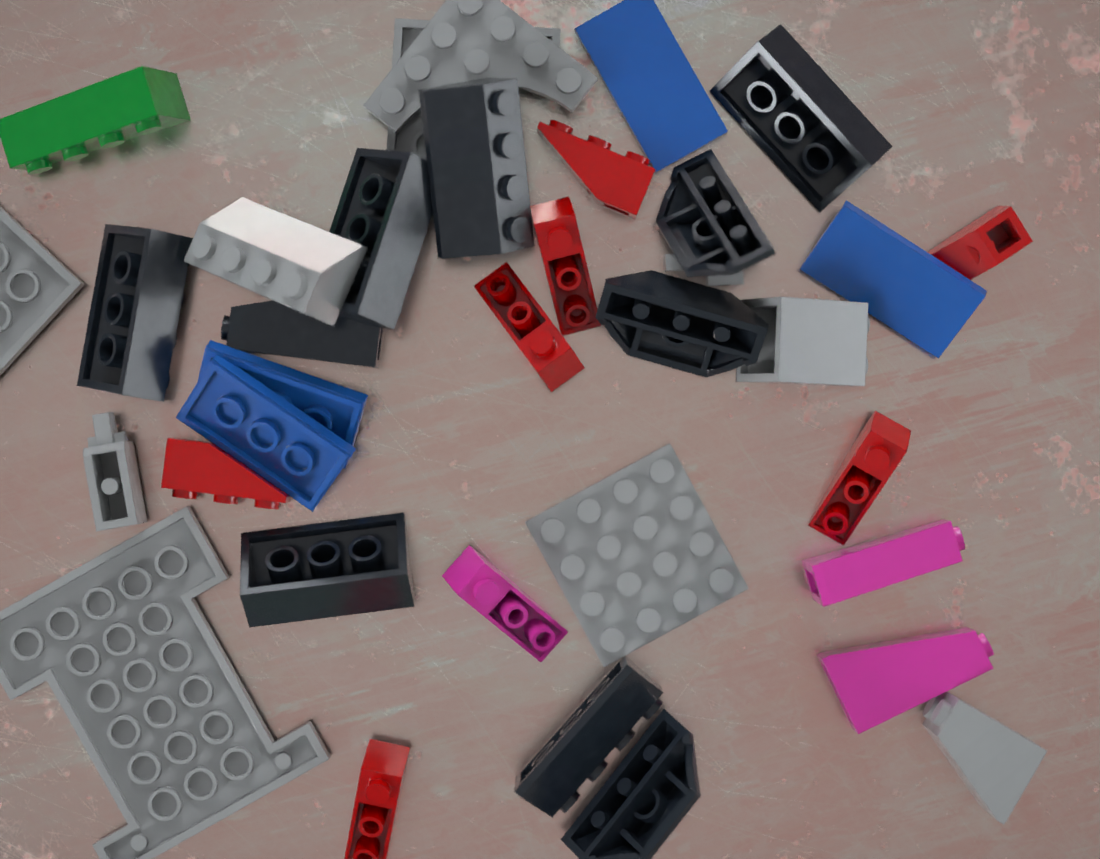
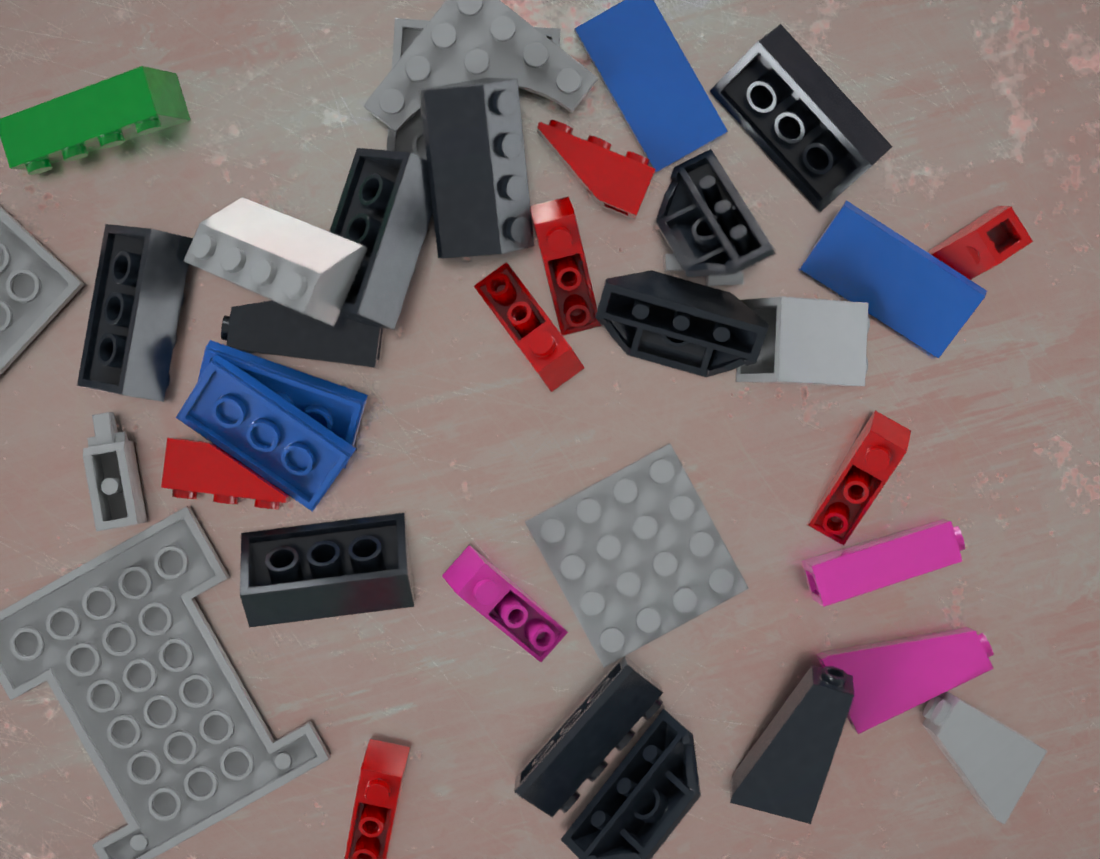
(797, 748): none -> black slope

